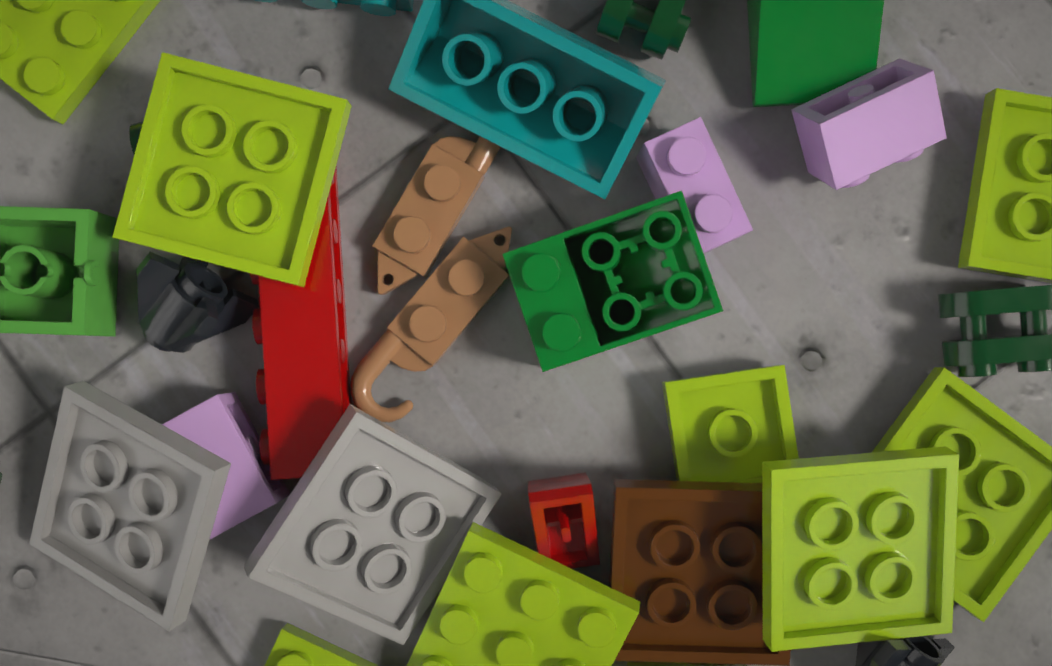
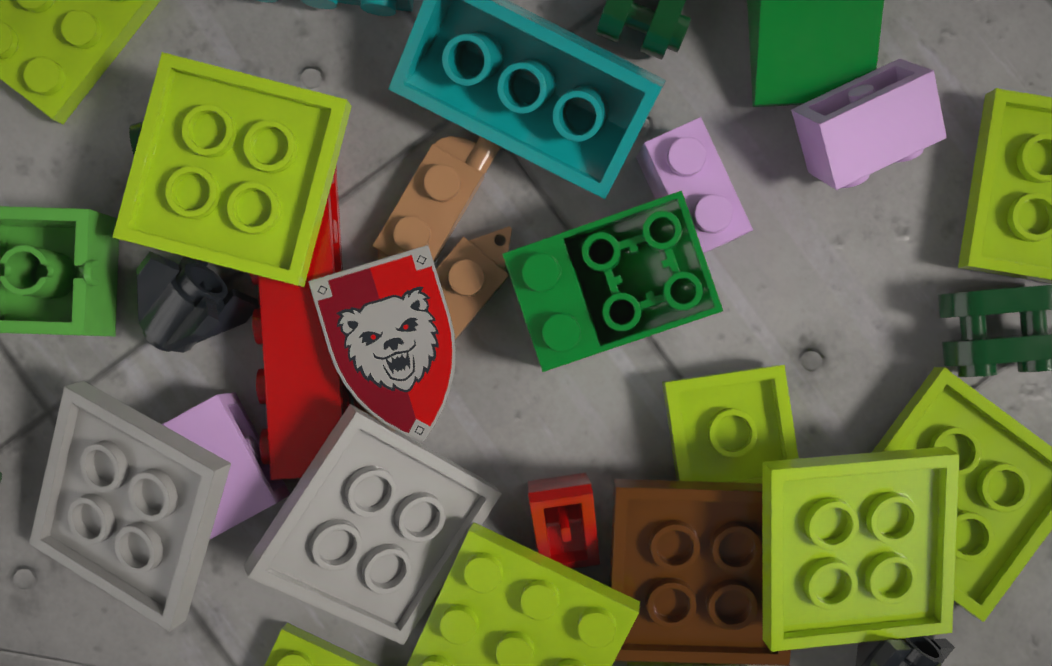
(391, 338): none -> shield

